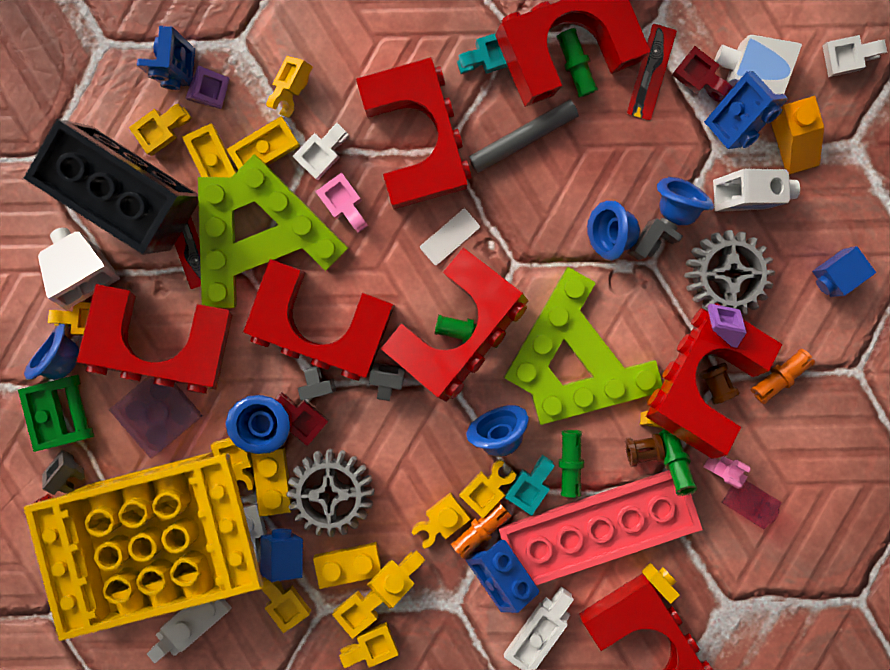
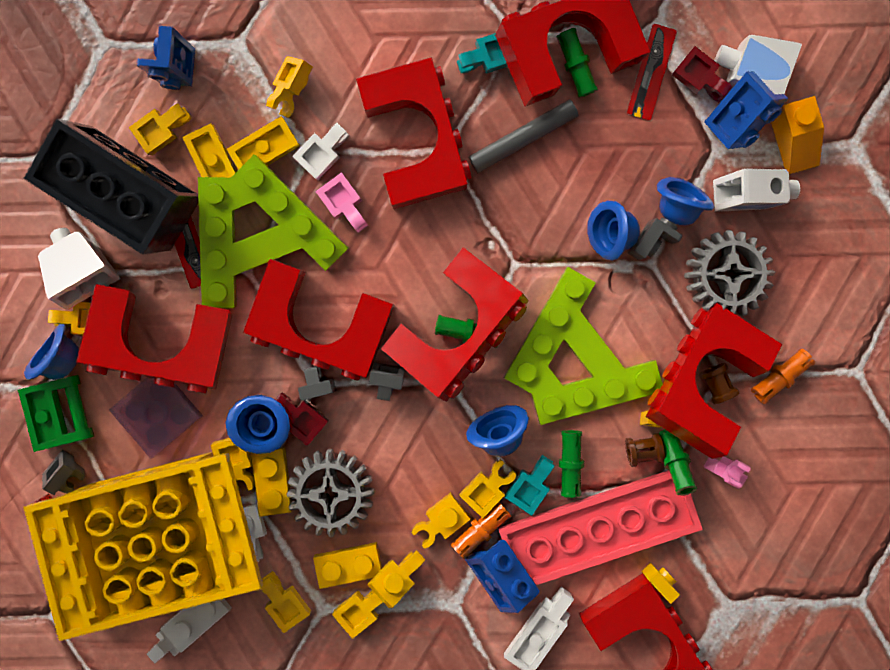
(208, 88): medium lavender slope -> none
(281, 555): blue brick -> none
(374, 646): yellow plate -> none
(450, 236): white sticker -> none
(727, 323): medium lavender slope -> none
(753, 504): clear pink bracket -> none
(843, 272): blue brick -> none
(850, 55): white plate -> none

